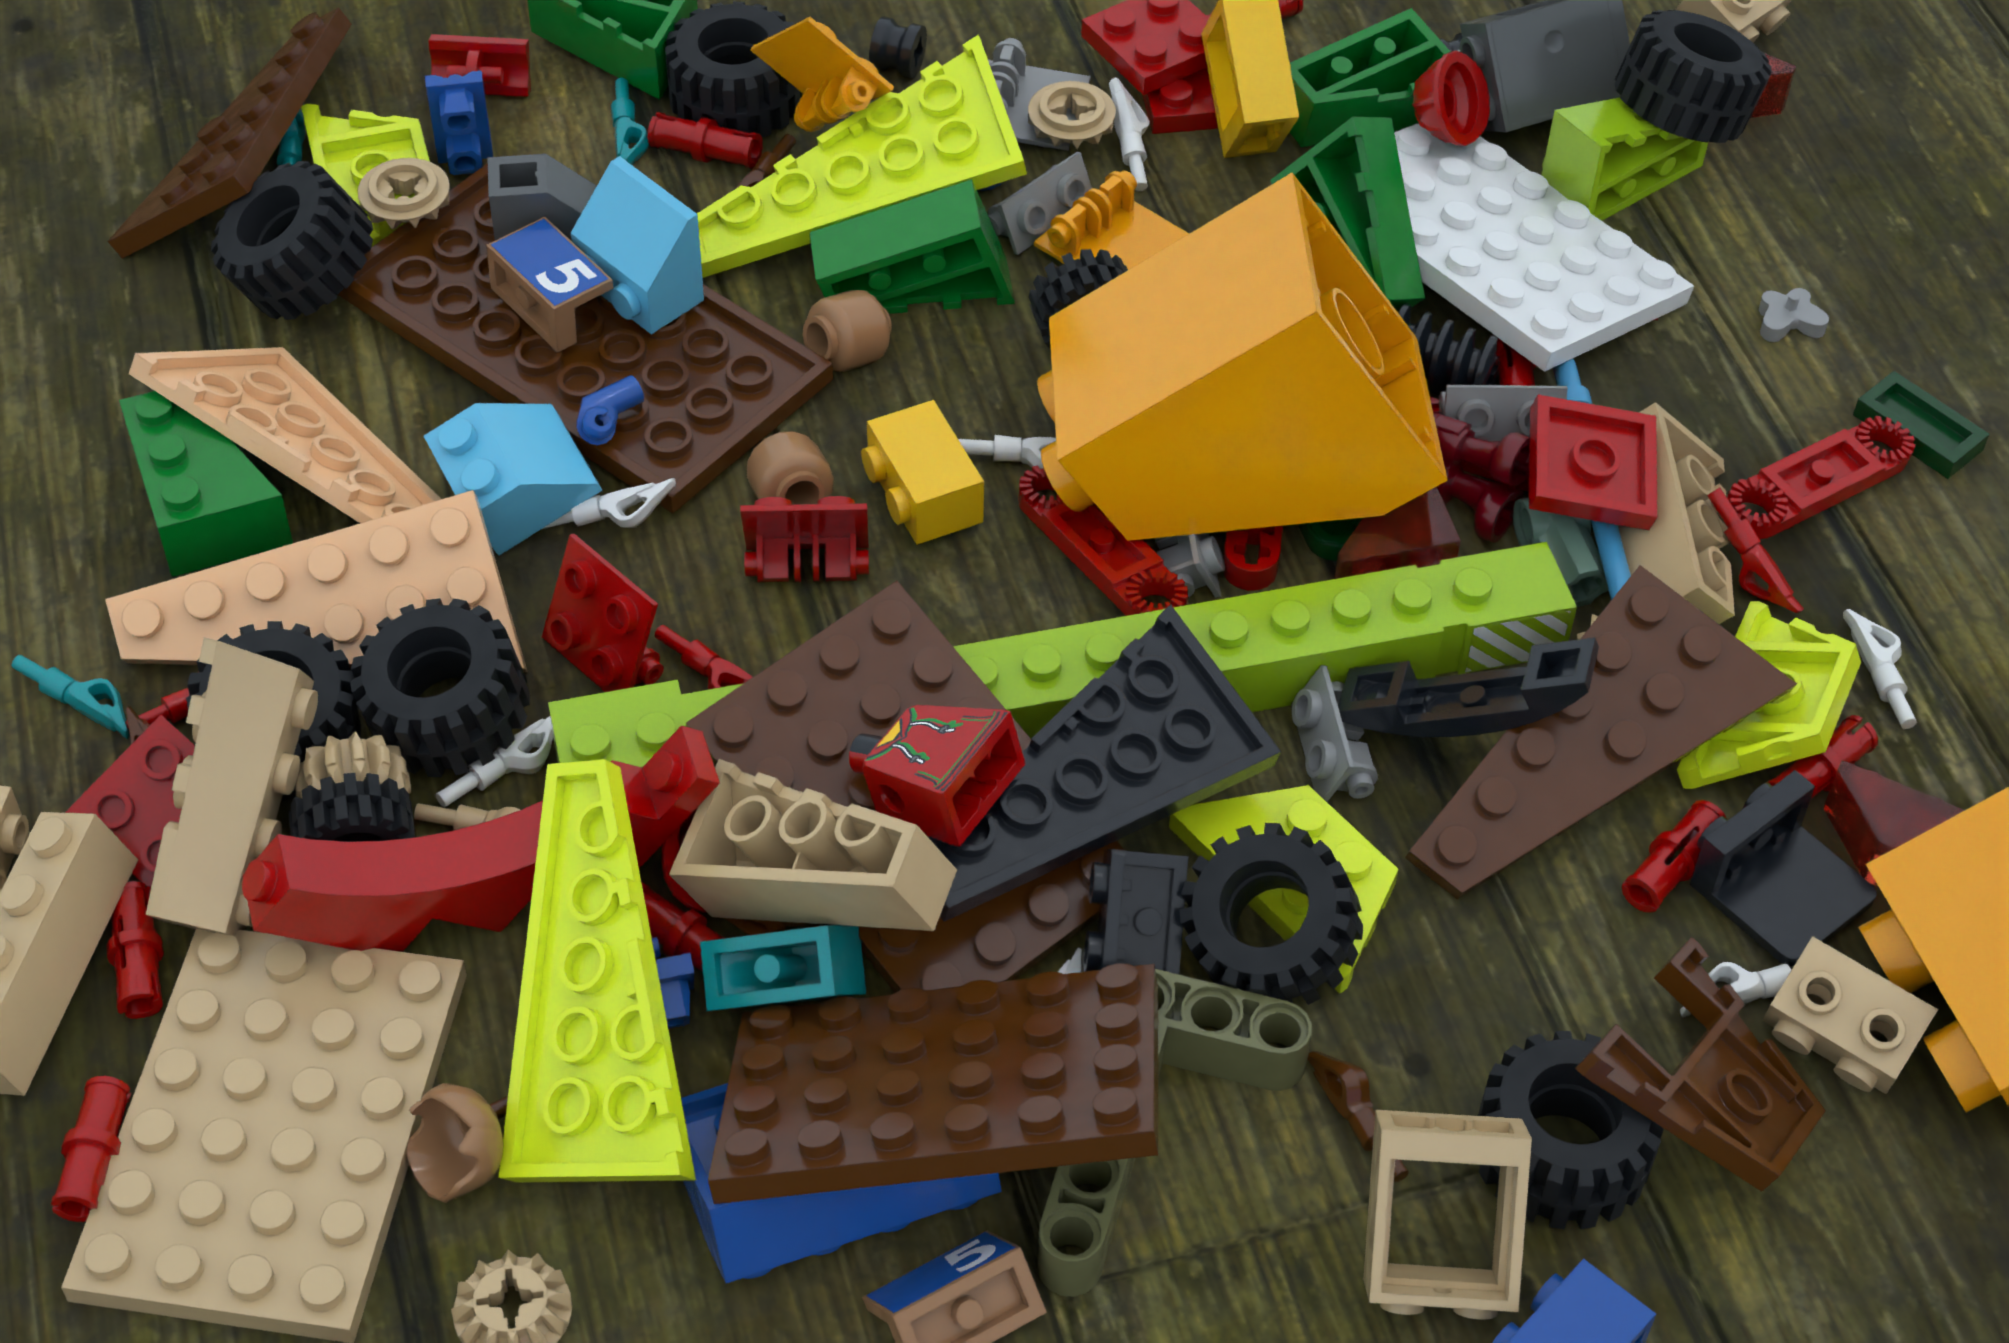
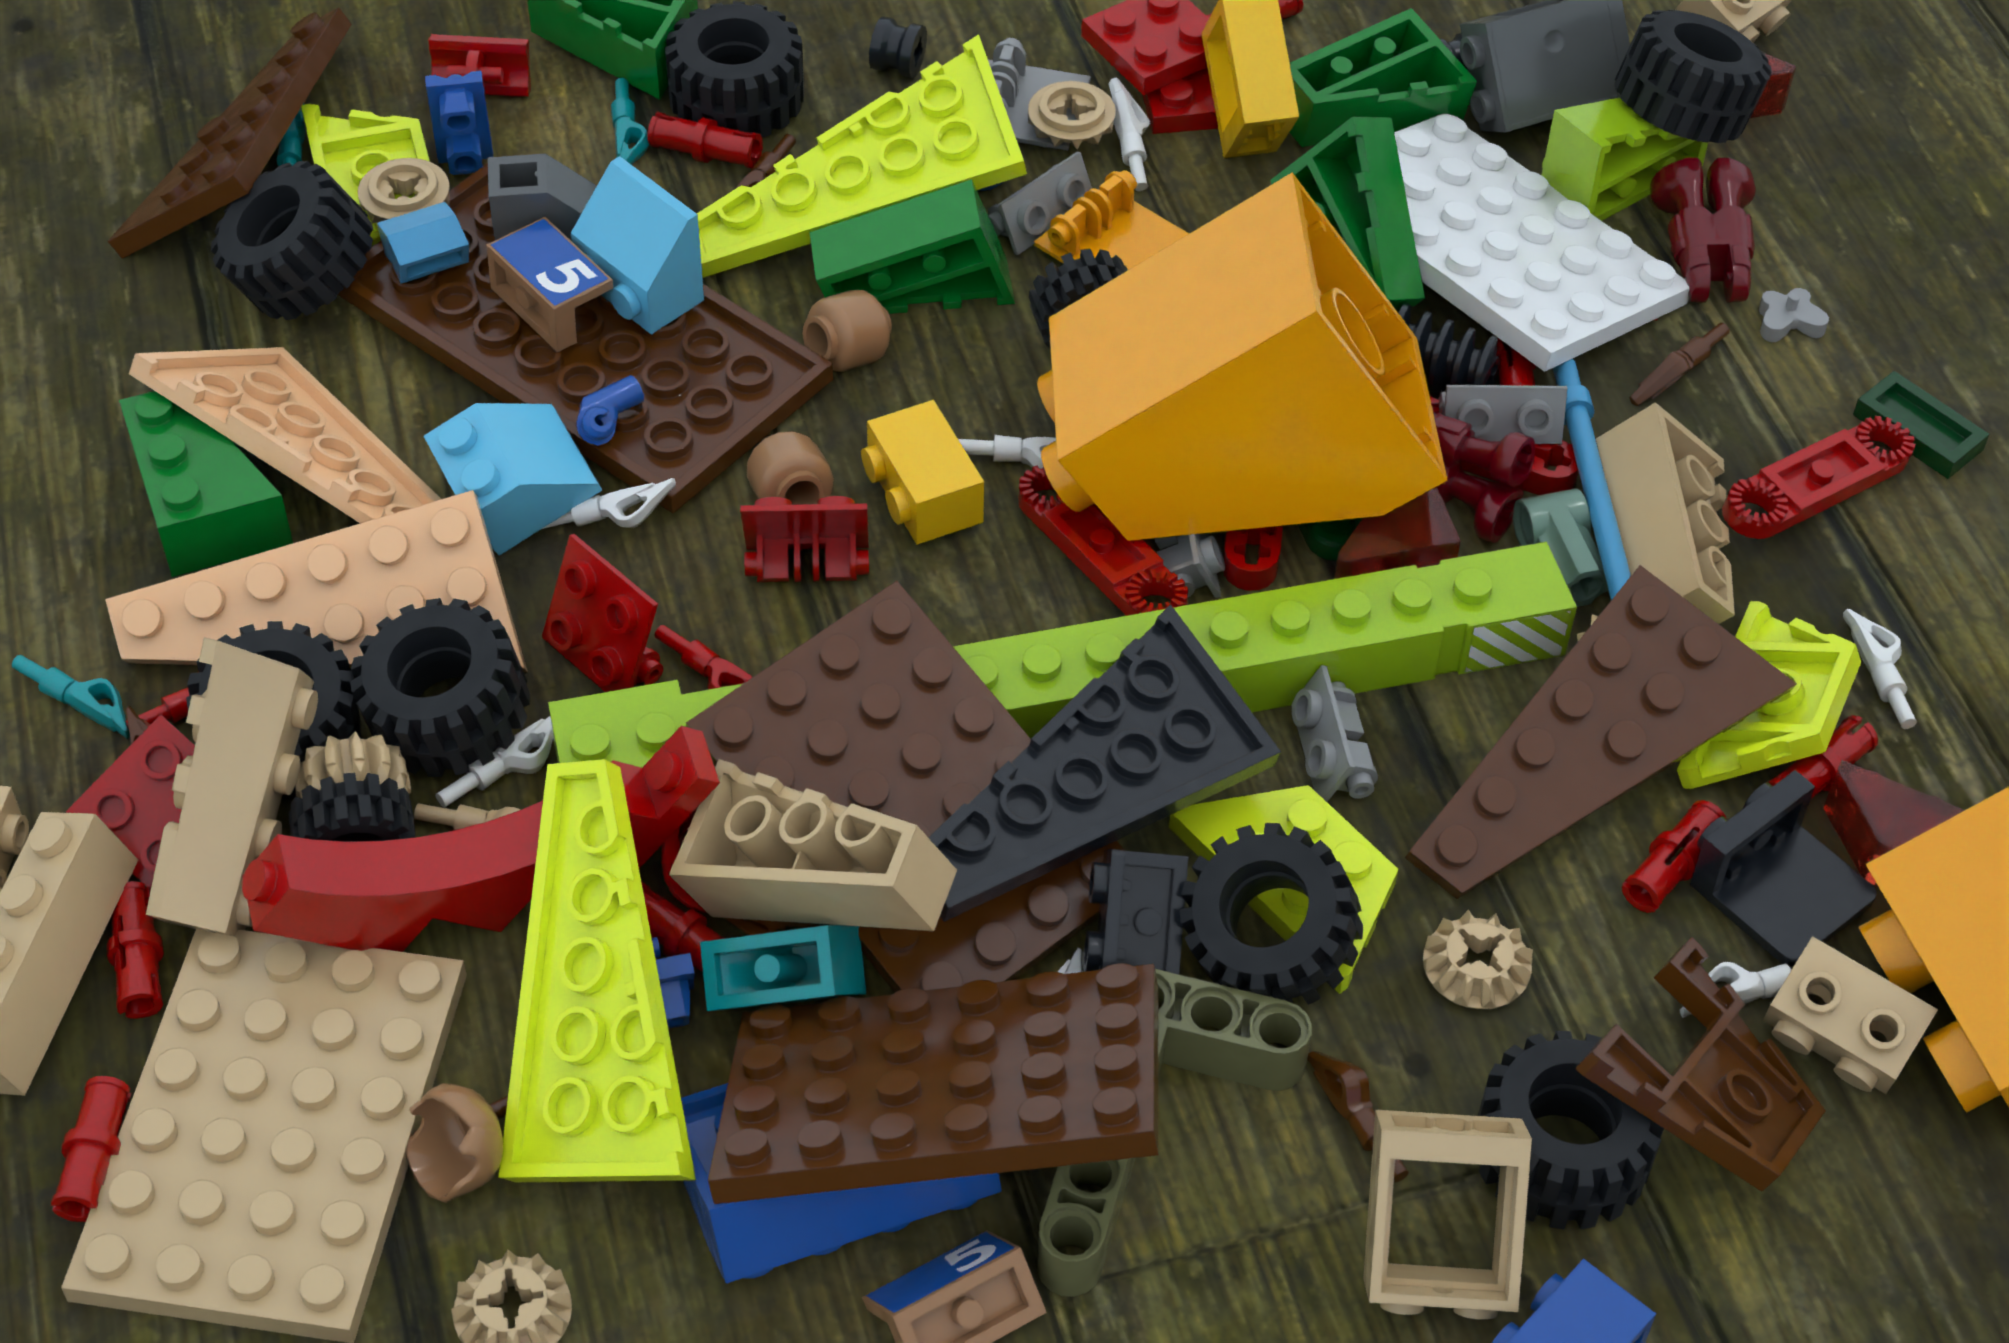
(424, 242): none -> dark azure piece
(825, 72): light orange hinge -> none
(940, 767): red torso -> none
(1452, 99): red piece -> none
(1468, 704): black slope -> none
(1476, 983): none -> tan gear
(1593, 462): red plate -> none
(1678, 364): none -> reddish brown hand
(1707, 243): none -> dark red piece
(1754, 557): red hand -> none

